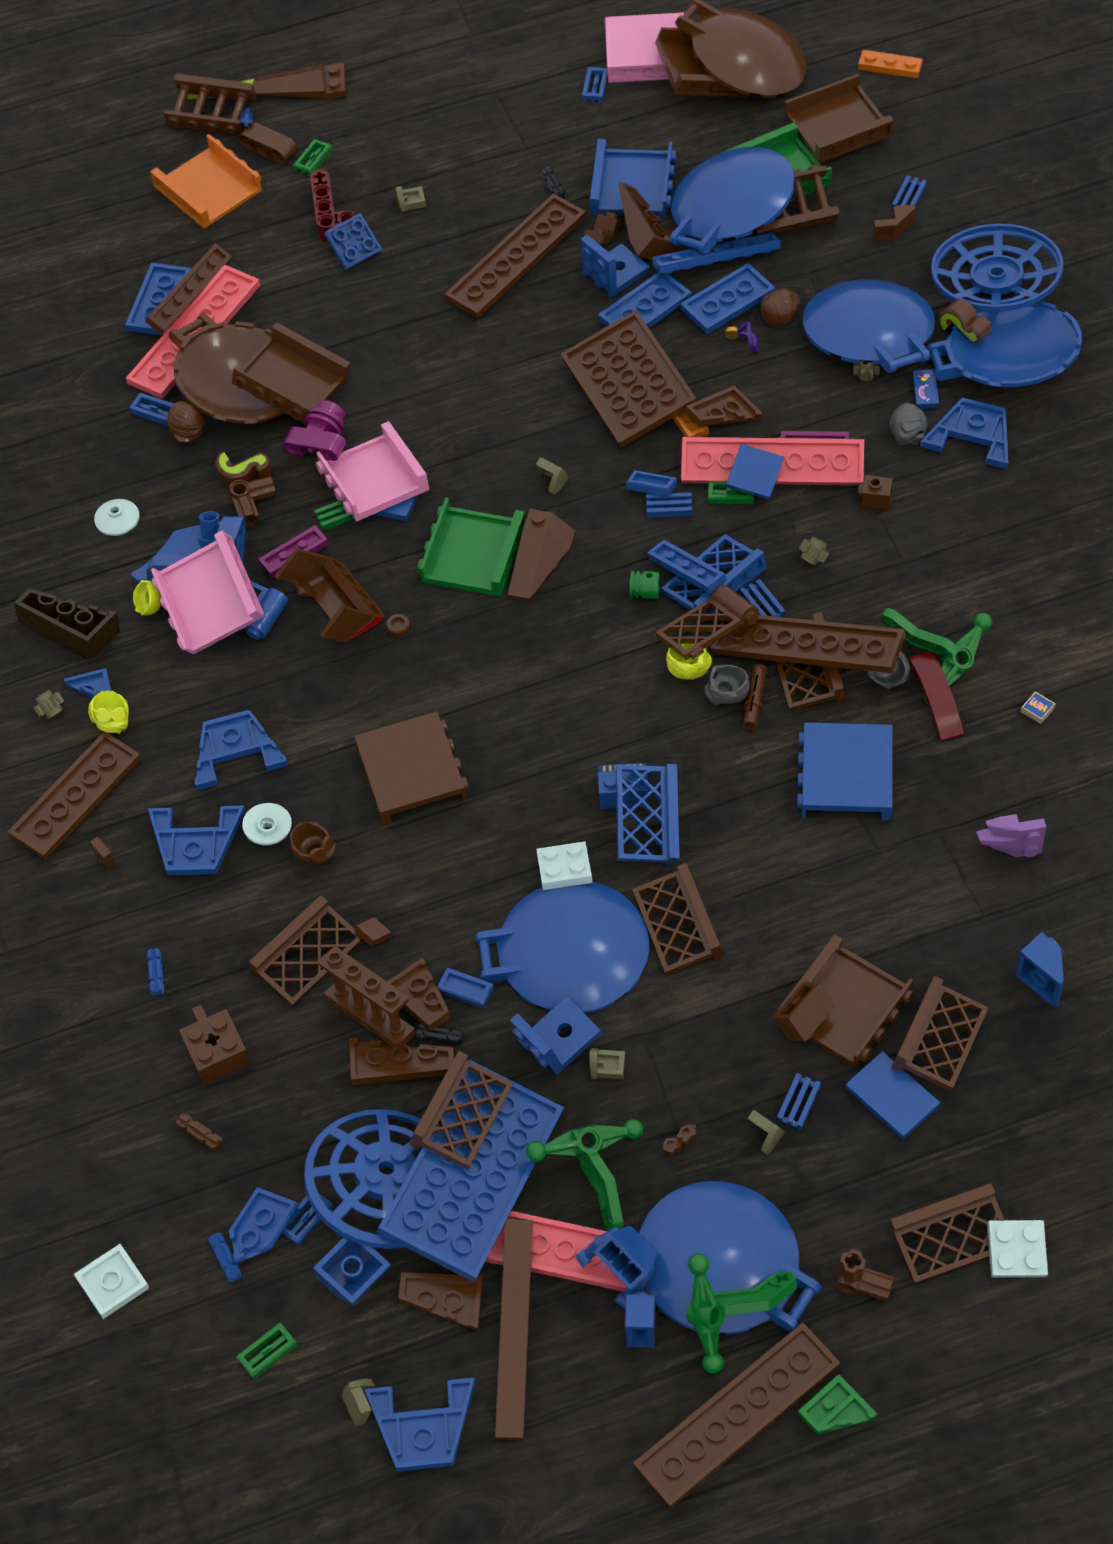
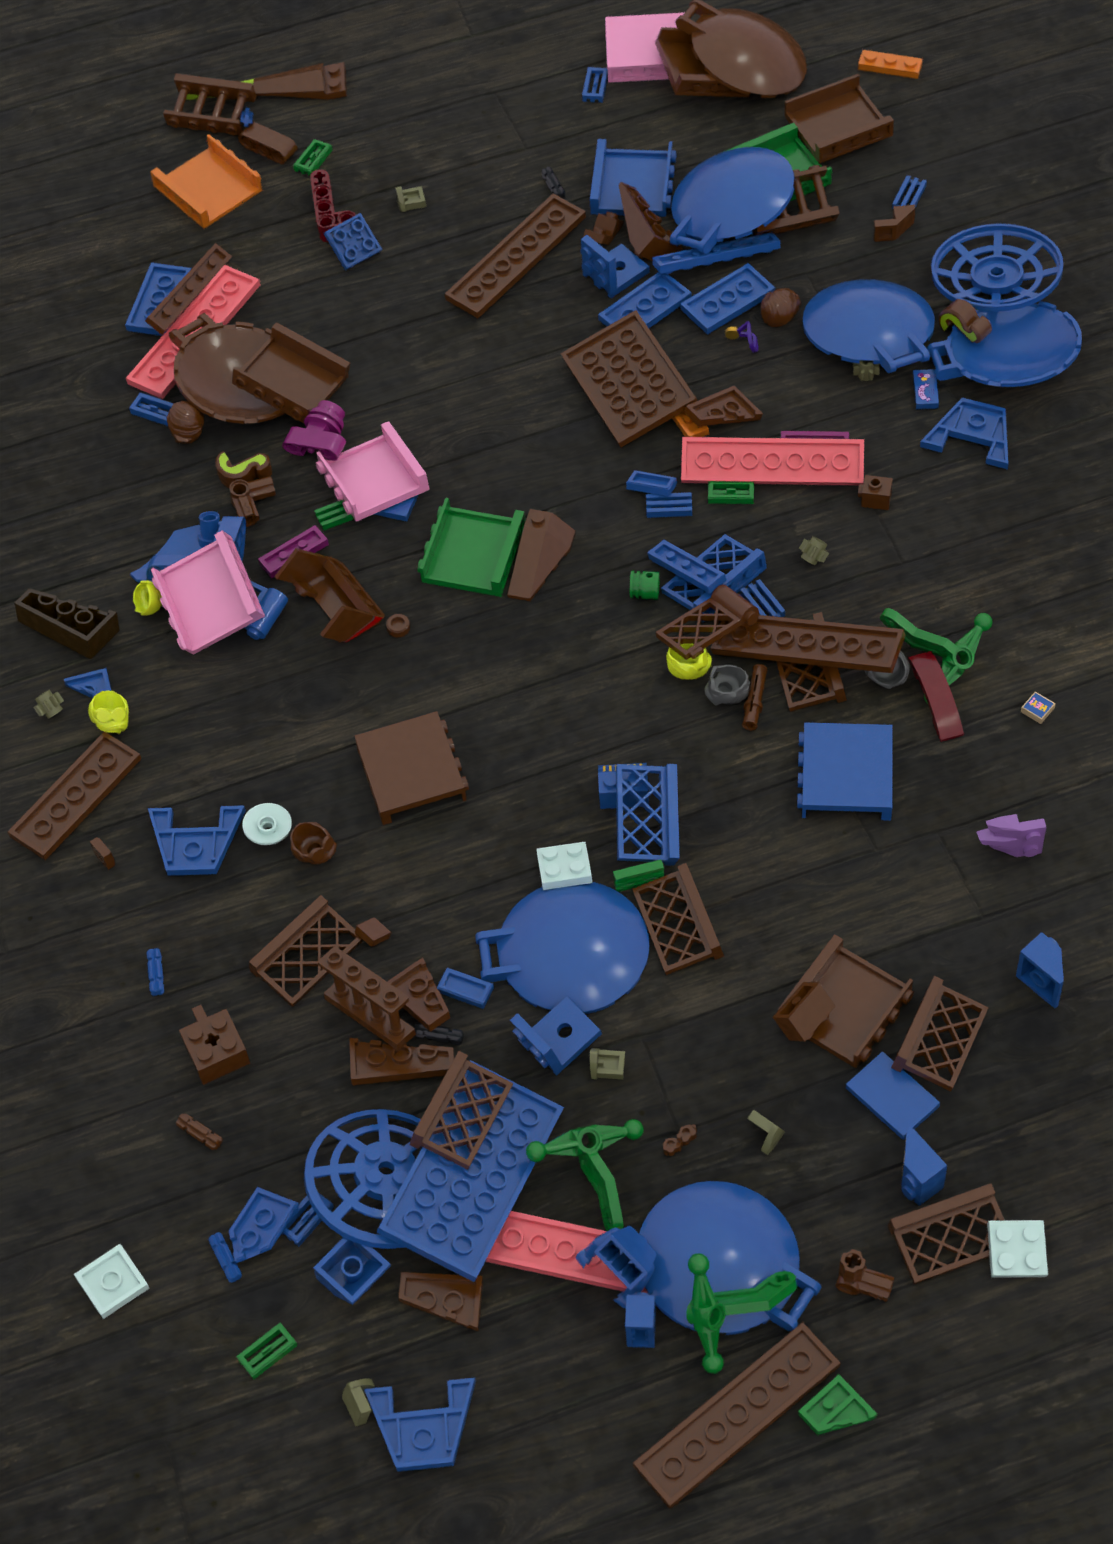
(116, 517): light aqua dish -> none
(231, 739): blue wing -> none
(514, 1330): reddish brown tile -> none
(558, 474): olive tile -> none
(637, 875): none -> green tile
(755, 471): blue tile -> none
(805, 1084): blue tile -> none
(906, 423): dark grey hair -> none
(922, 1169): none -> blue slope

